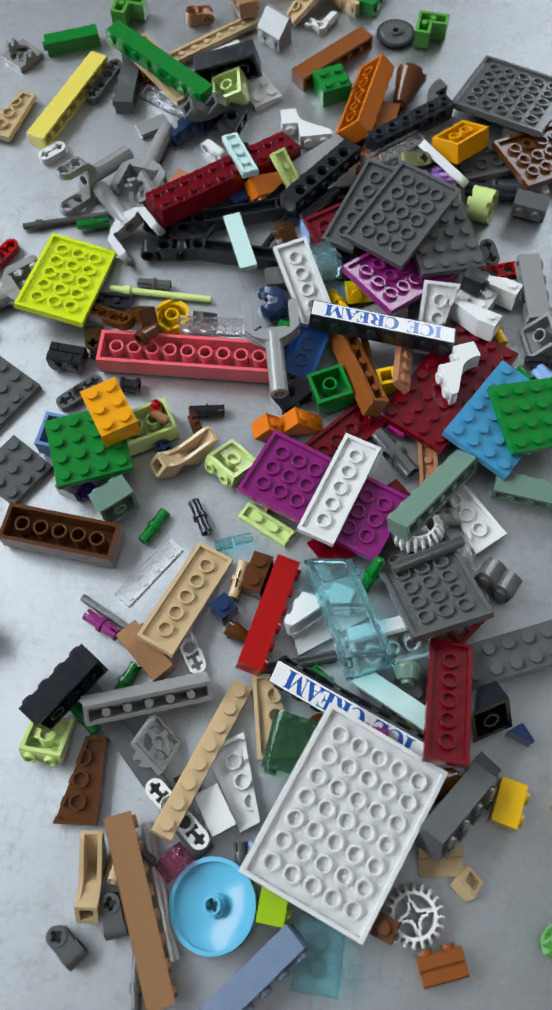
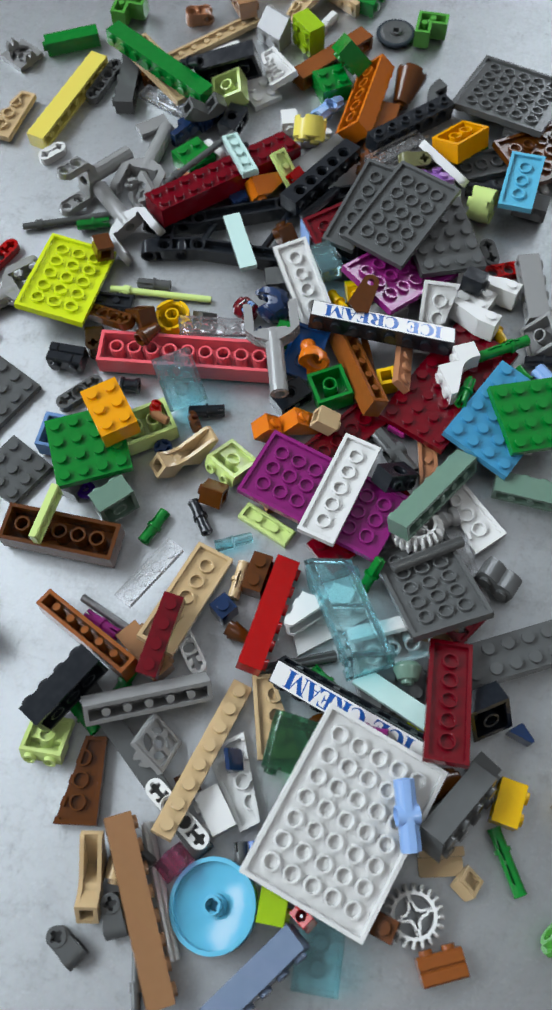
(45, 514): none -> yellowish green tile
(88, 634): none -> dark orange brick
(102, 247): none -> reddish brown brick
(156, 644): none -> dark red arch
(178, 173): none -> dark grey bar
(179, 379): none -> clear light blue brick
(190, 150): none -> green brick
(191, 62): none -> black axle
(213, 493): none -> reddish brown brick
(233, 760): none -> dark blue slope
(238, 307): none -> dark red head
(277, 68): none -> white wing
(294, 174): none -> red piece
(304, 919): none -> piece
(308, 32): none -> lime brick
(310, 129): none -> light yellow brick
(312, 356): none -> orange piece
(325, 420): none -> tan brick
(329, 107): none -> light blue piece
(350, 55): none -> green brick
(364, 294): none -> reddish brown piece
(394, 477): none -> black brick
(407, 815): none -> light blue piece
(465, 392): none -> green axle
(509, 346): none -> green pin
(511, 873): none -> green pin
(521, 182): none -> medium azure plate

